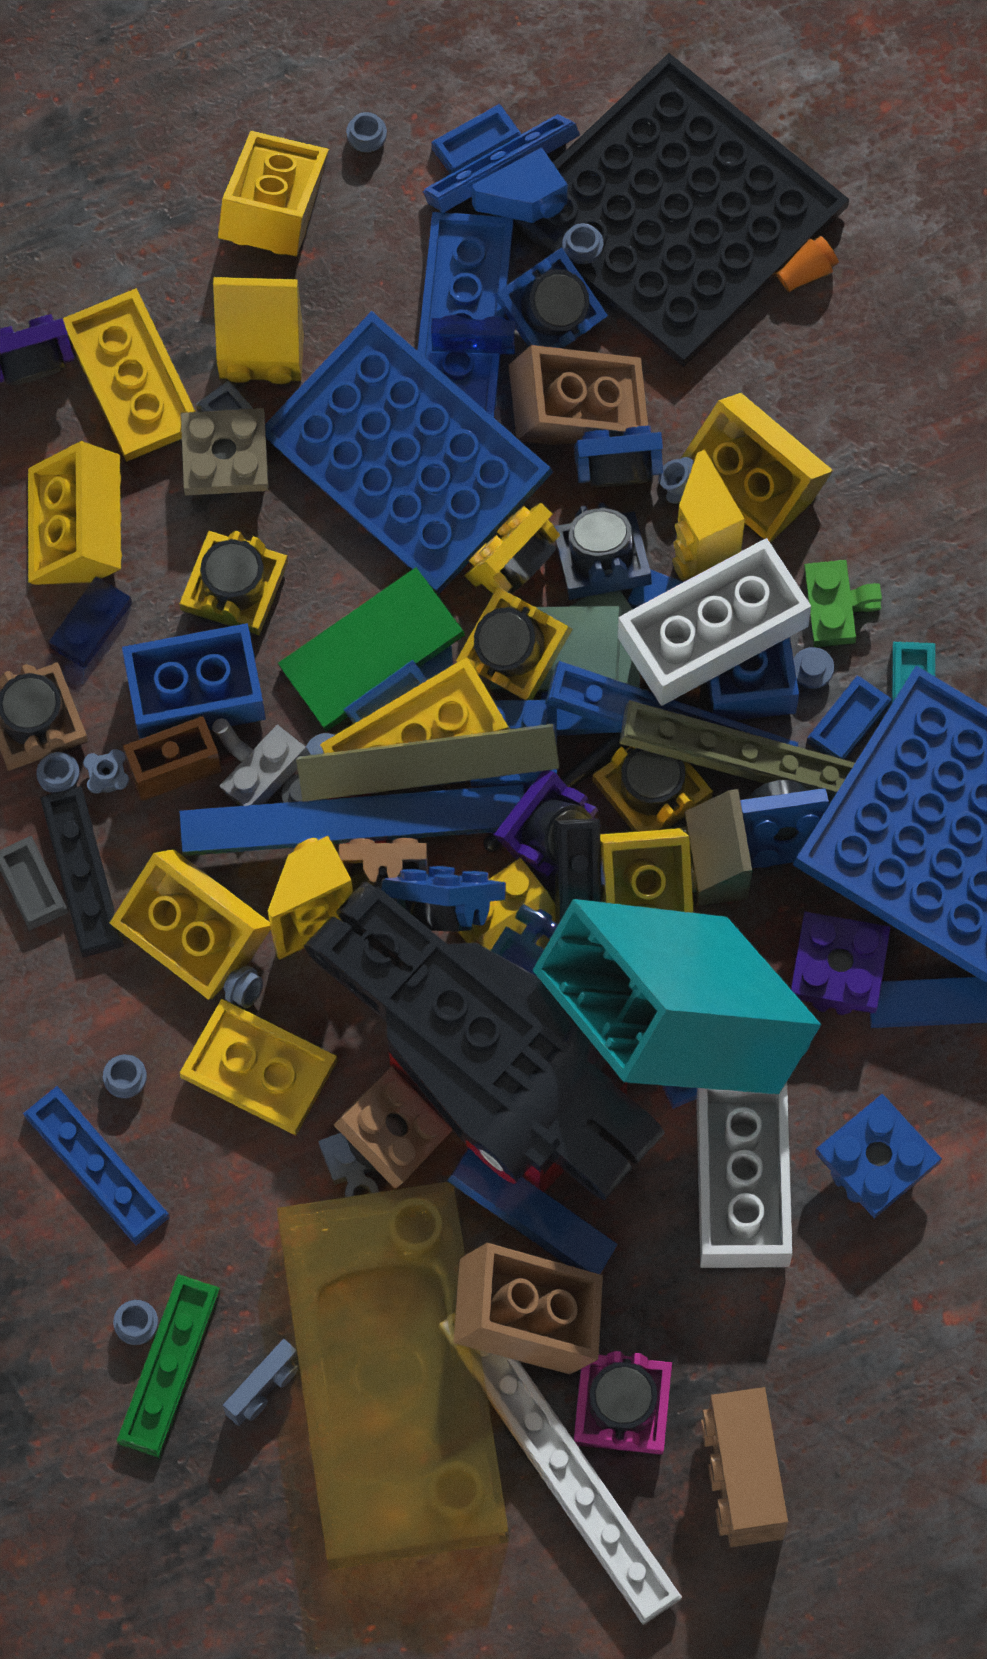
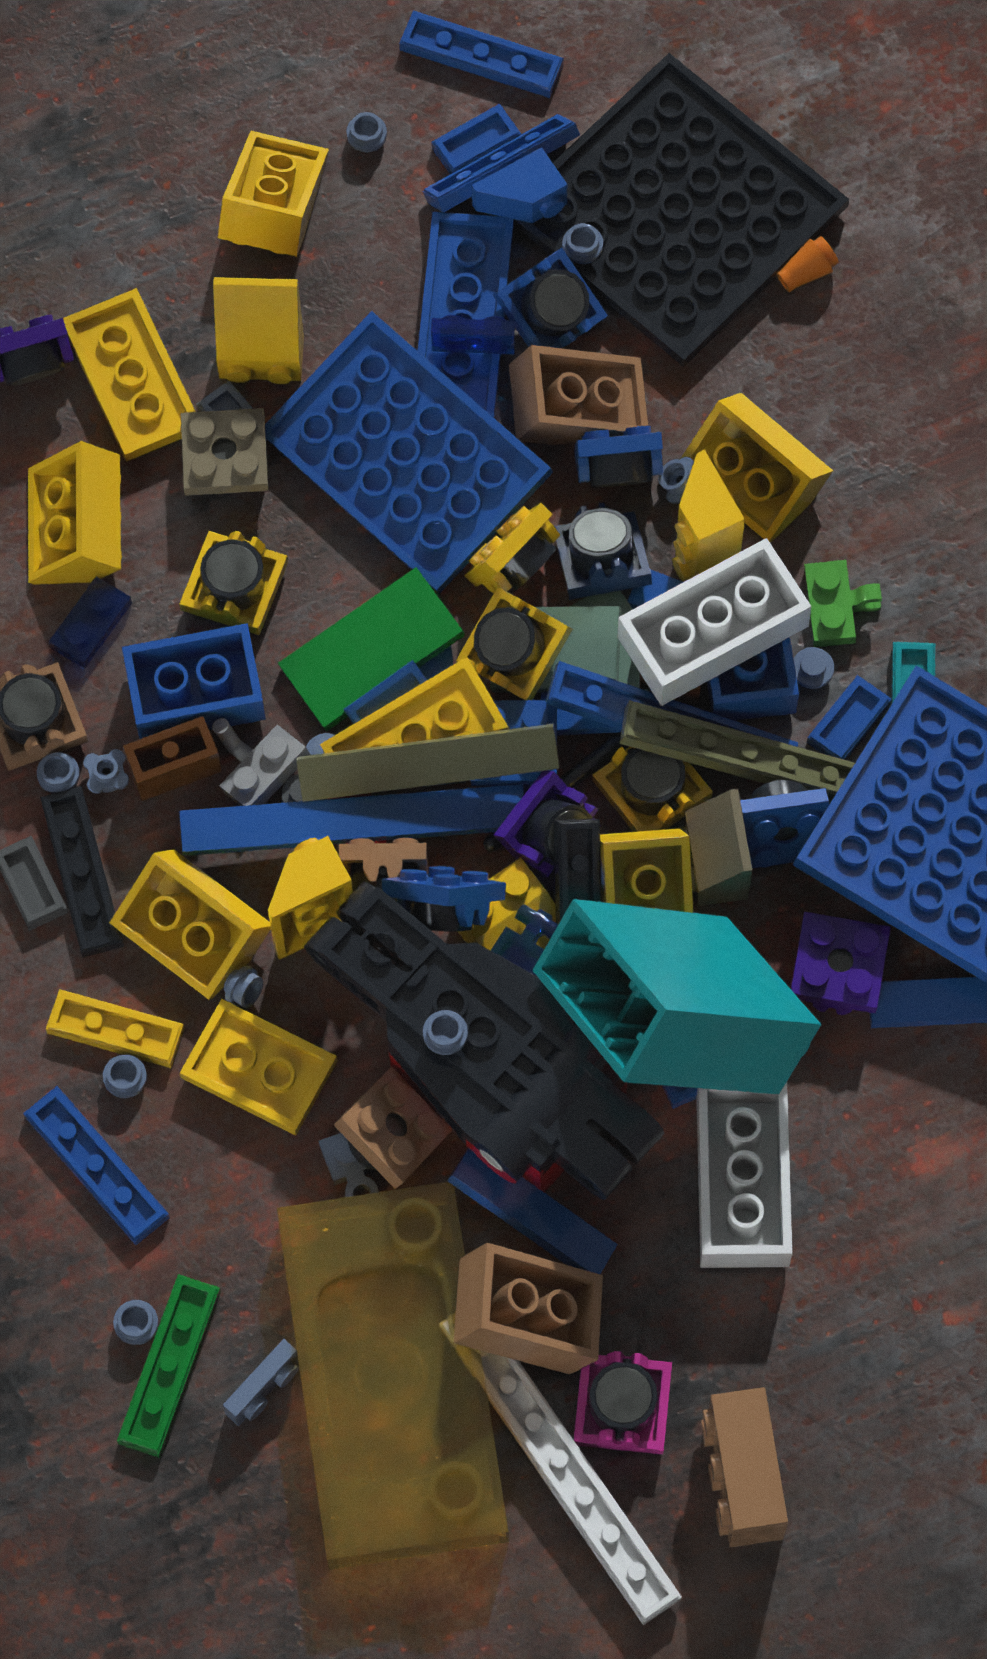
(115, 1028): none -> yellow tile
(445, 1032): none -> sand blue plate
(481, 54): none -> blue tile
(877, 1156): blue piece -> none

